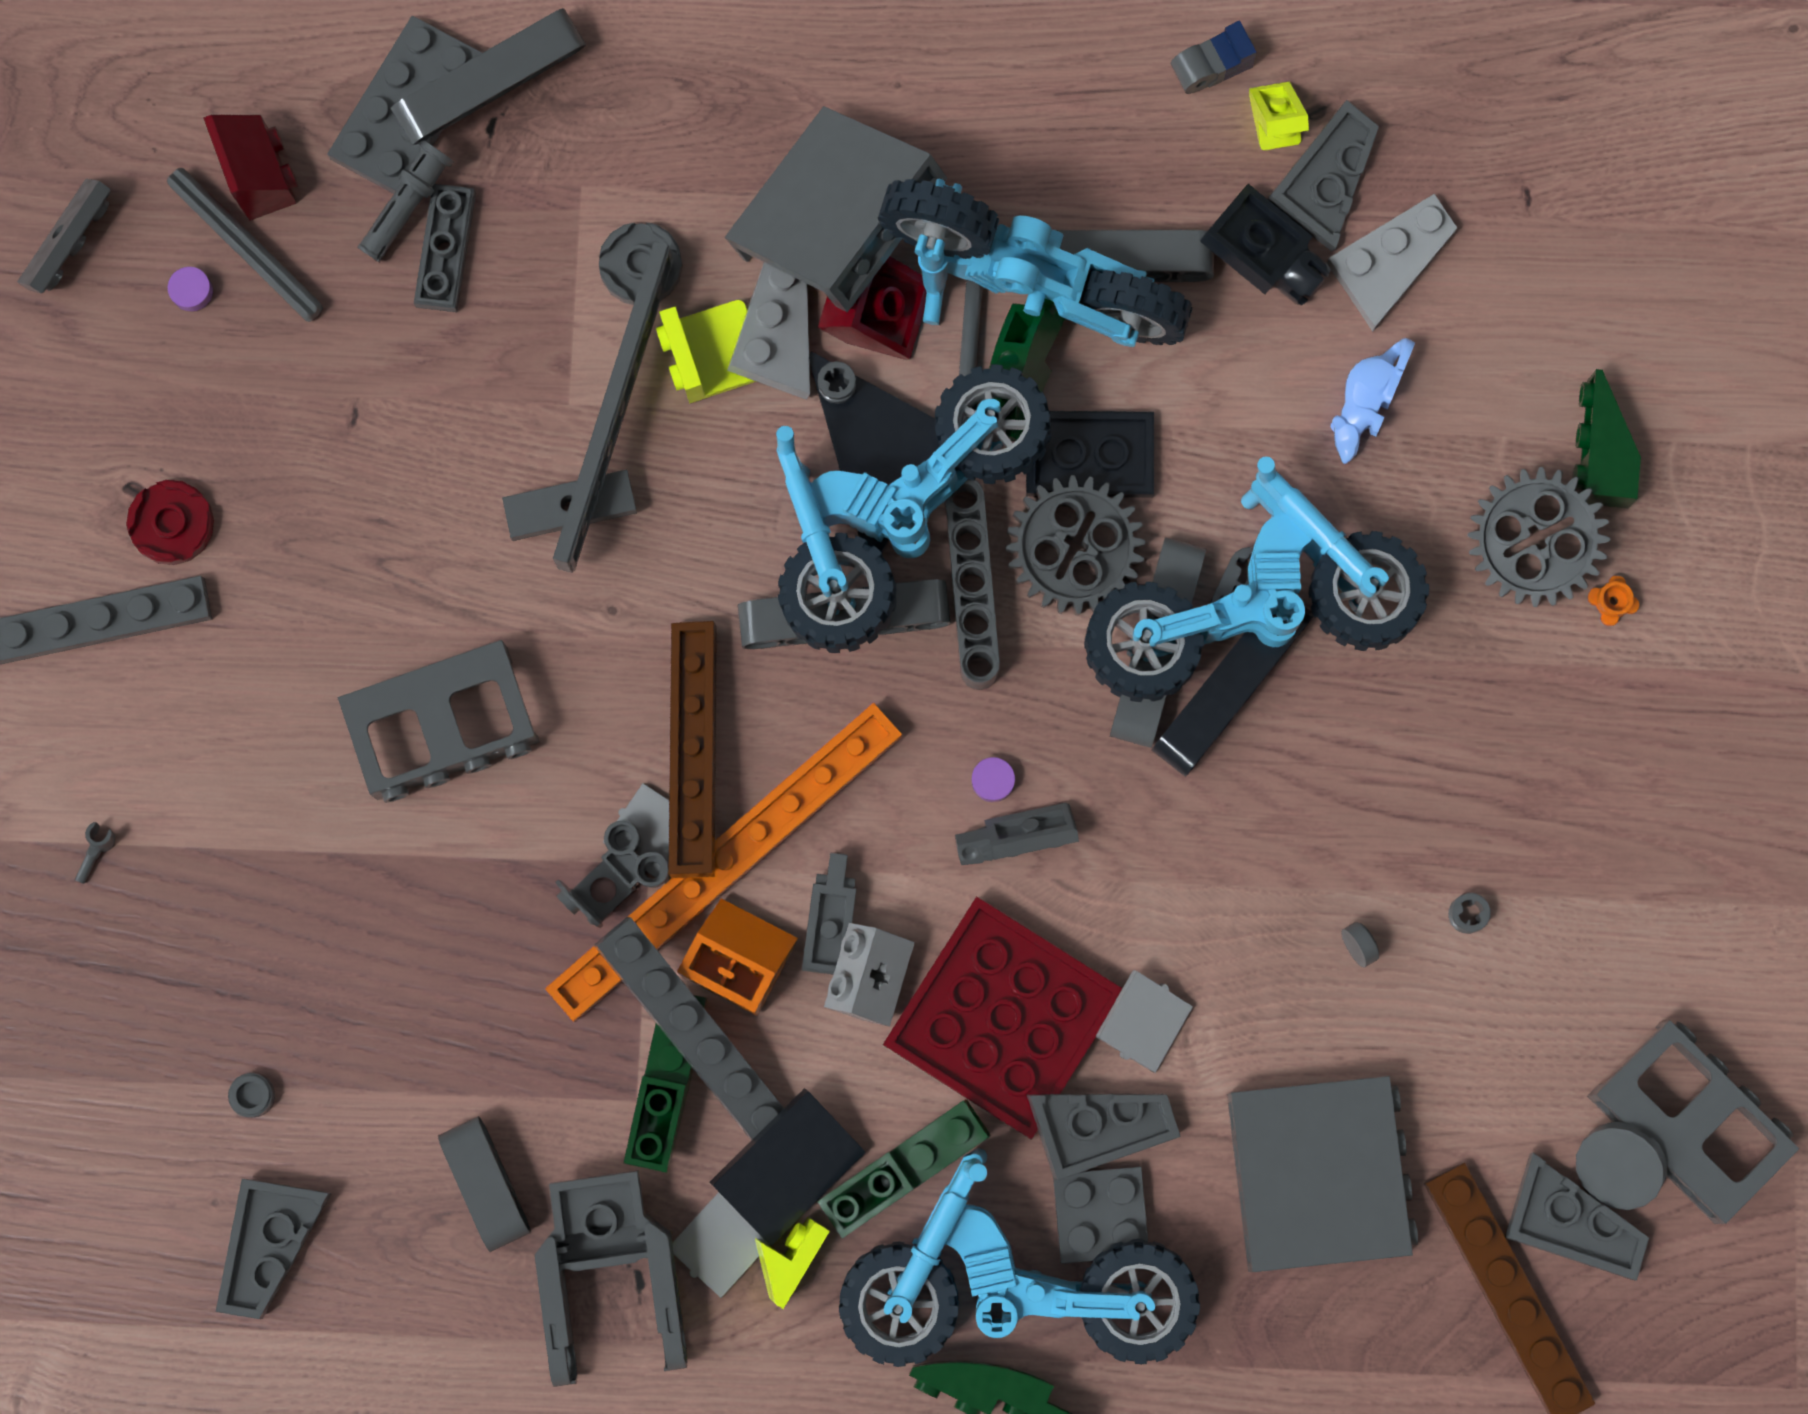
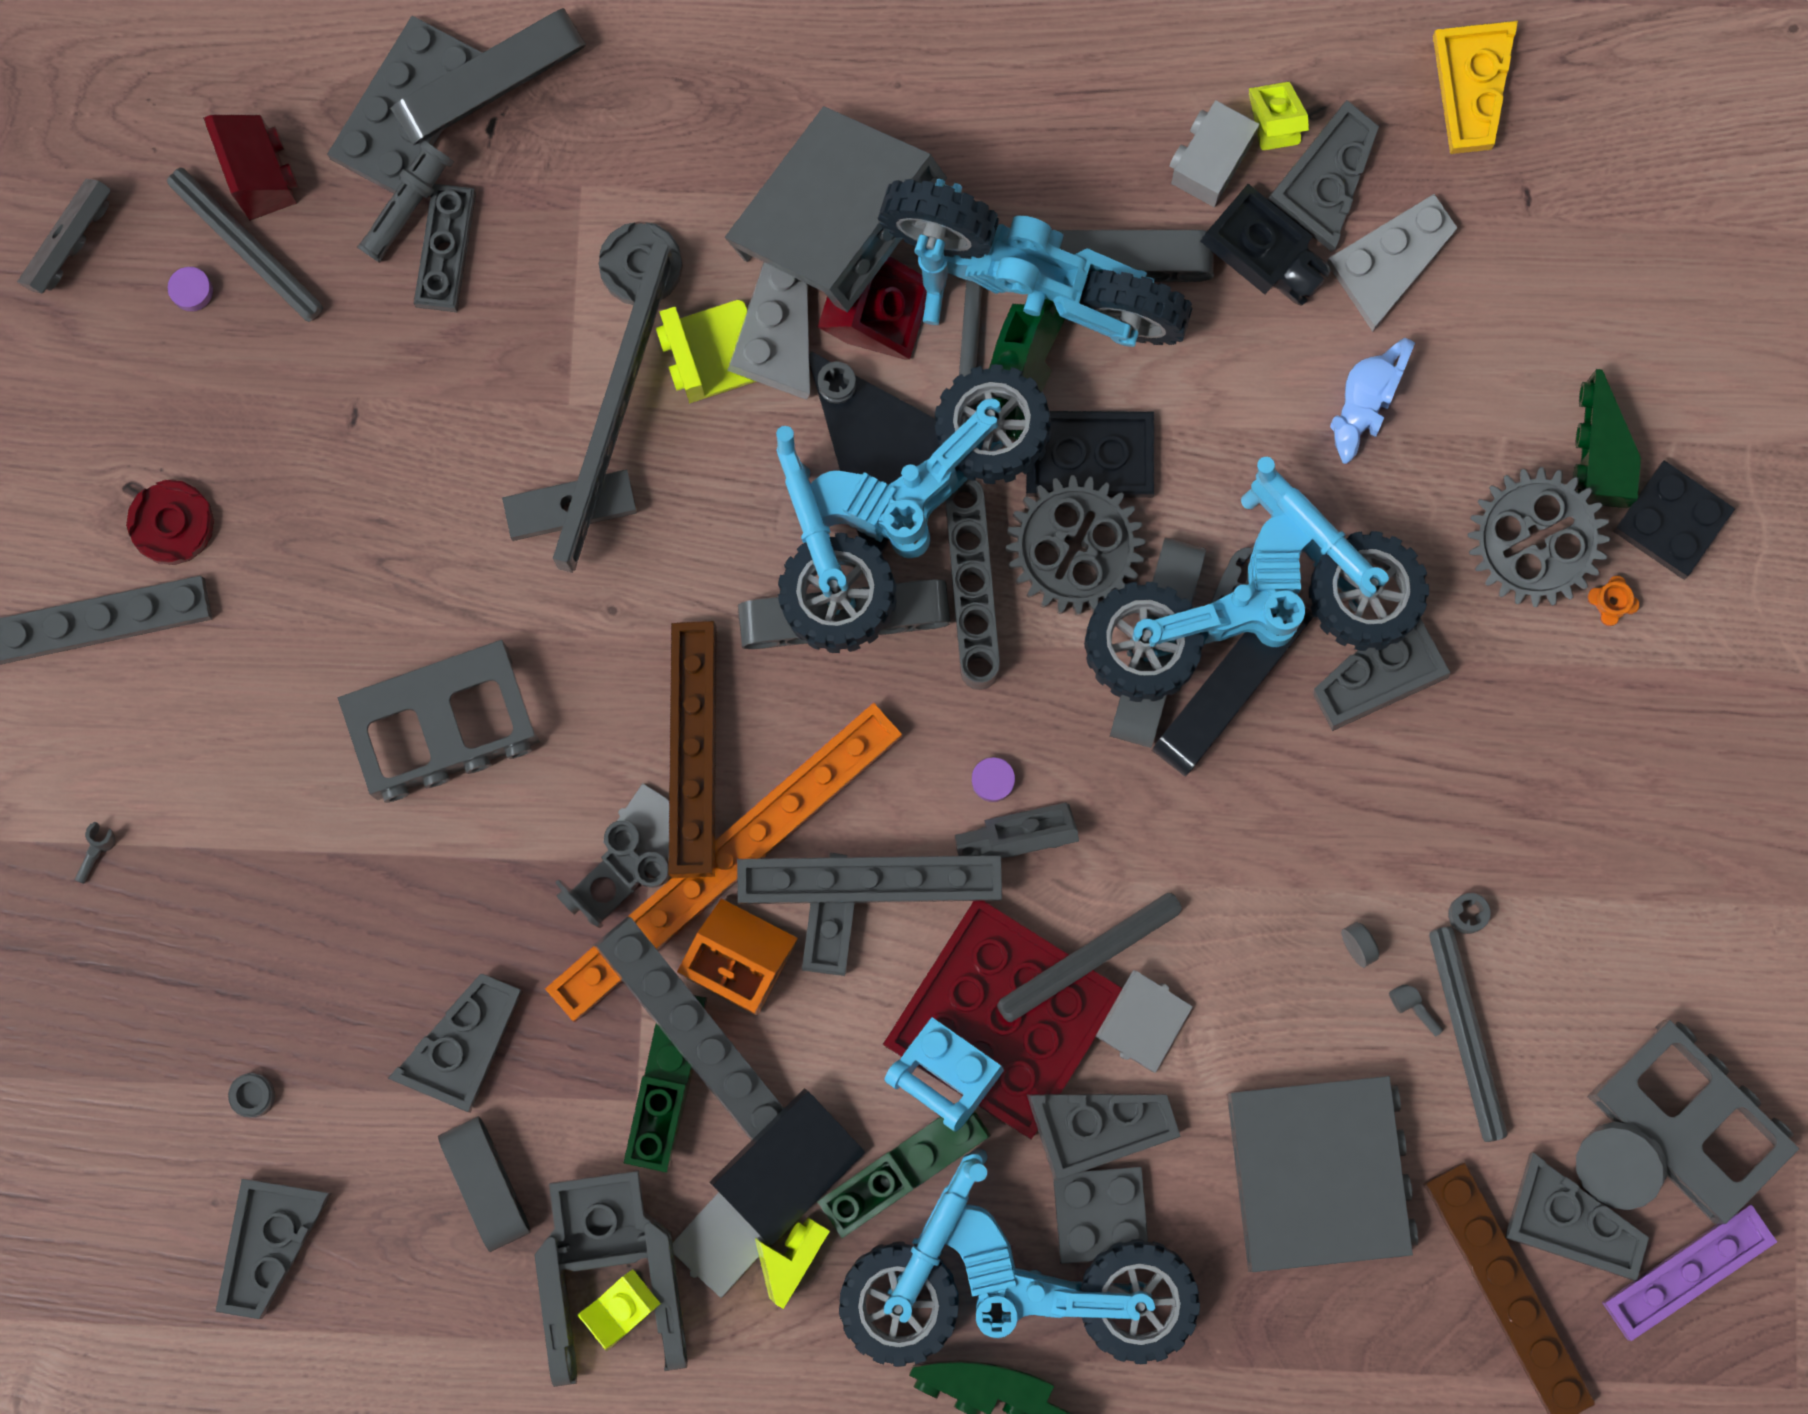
(462, 1046): none -> dark grey wing
(619, 1310): none -> neon yellow slope
(869, 879): none -> dark grey plate
(869, 974): light grey brick -> none
(951, 1061): none -> medium azure plate
(1089, 957): none -> dark grey axle
(1214, 152): none -> light grey brick
(1215, 59): leg -> none
(1380, 678): none -> dark grey wing
(1408, 997): none -> dark grey hand
(1468, 1034): none -> dark grey axle
(1472, 81): none -> yellow wing
(1674, 520): none -> black plate
(1689, 1272): none -> medium lavender plate

